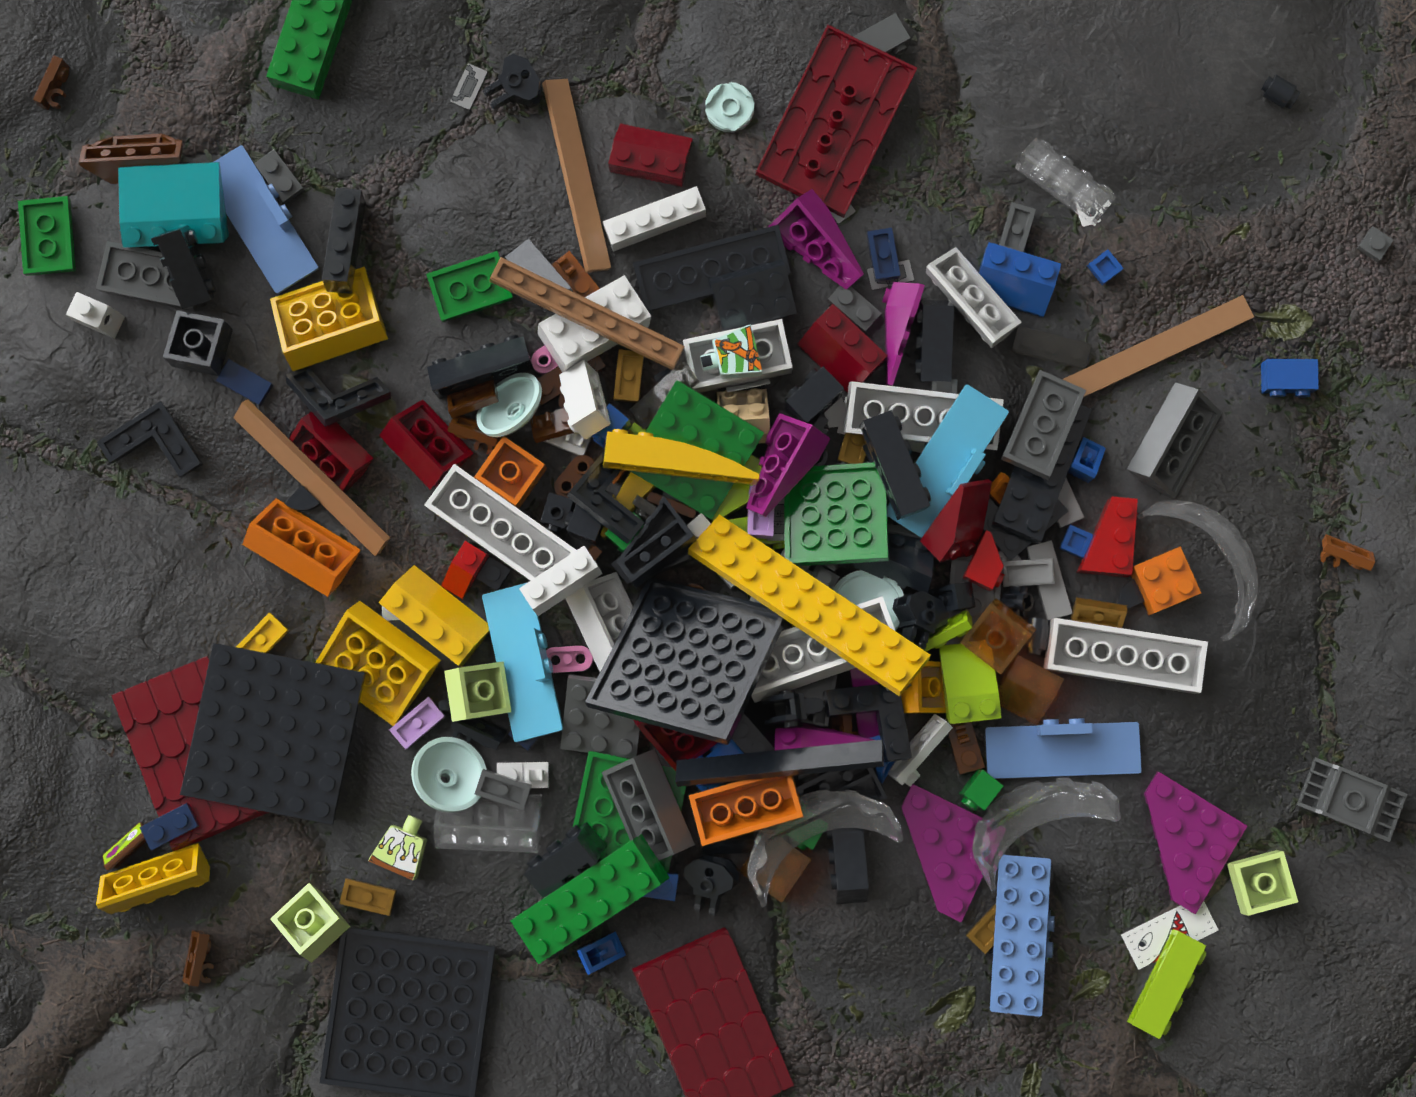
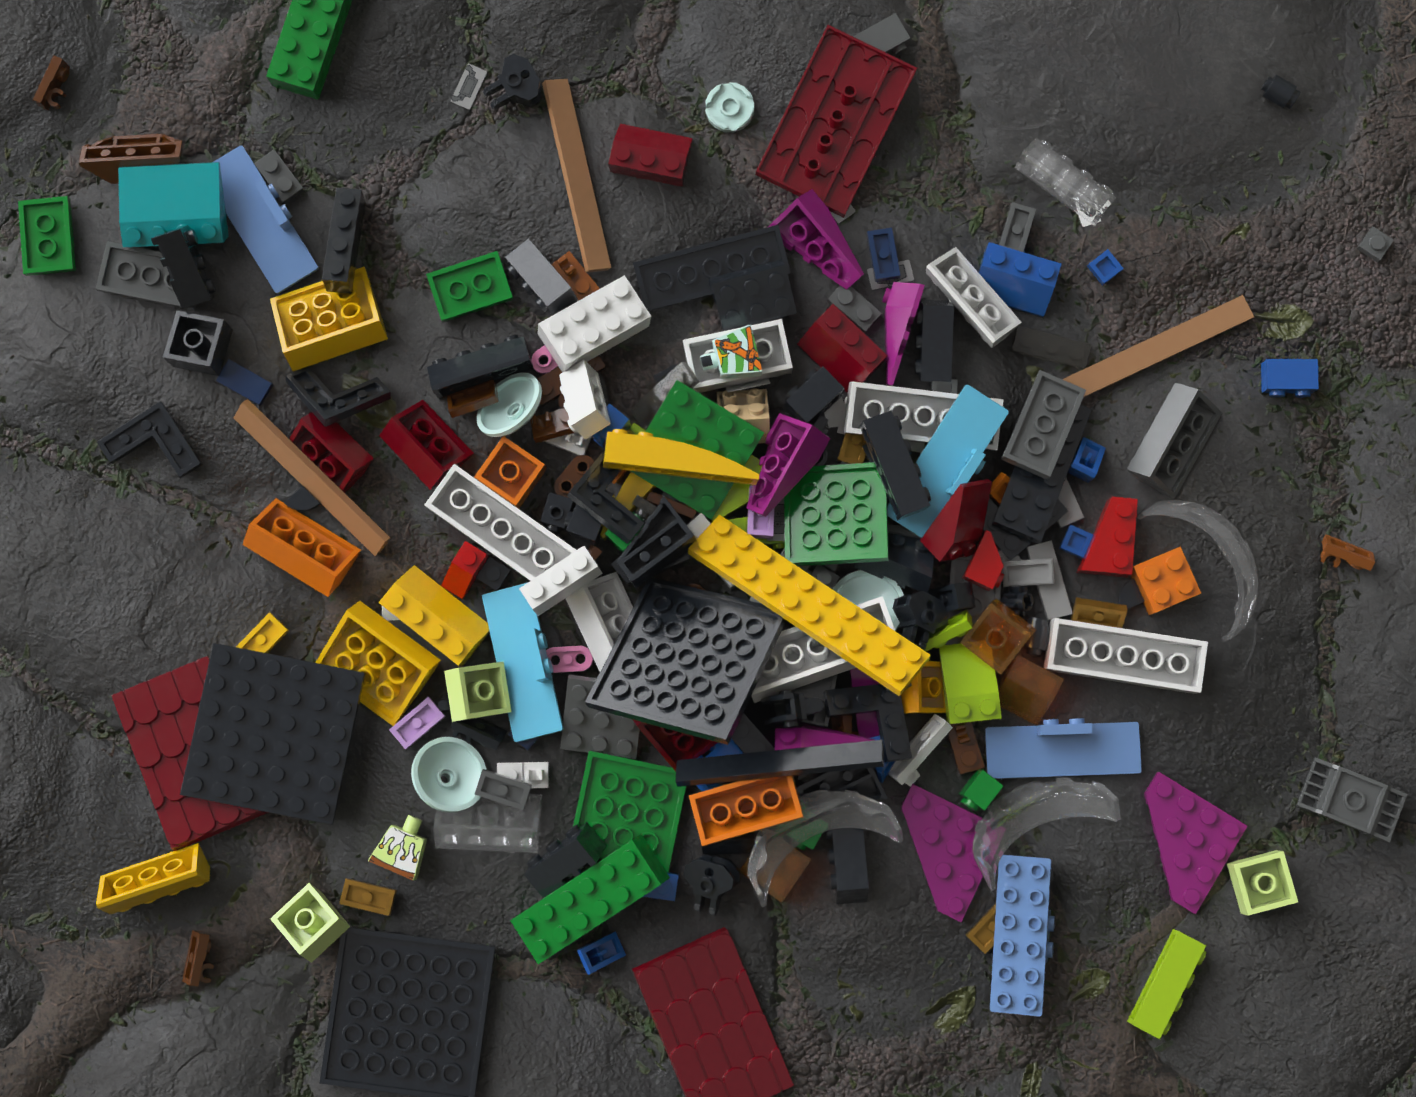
(93, 314): white torso -> none
(124, 848): slope -> none
(169, 826): dark blue plate -> none
(468, 429): reddish brown plate -> none
(586, 313): medium nougat tile -> none
(628, 376): pearl gold plate -> none
(648, 804): dark grey slope -> none
(654, 218): white brick -> none
(1149, 939): white sticker -> none

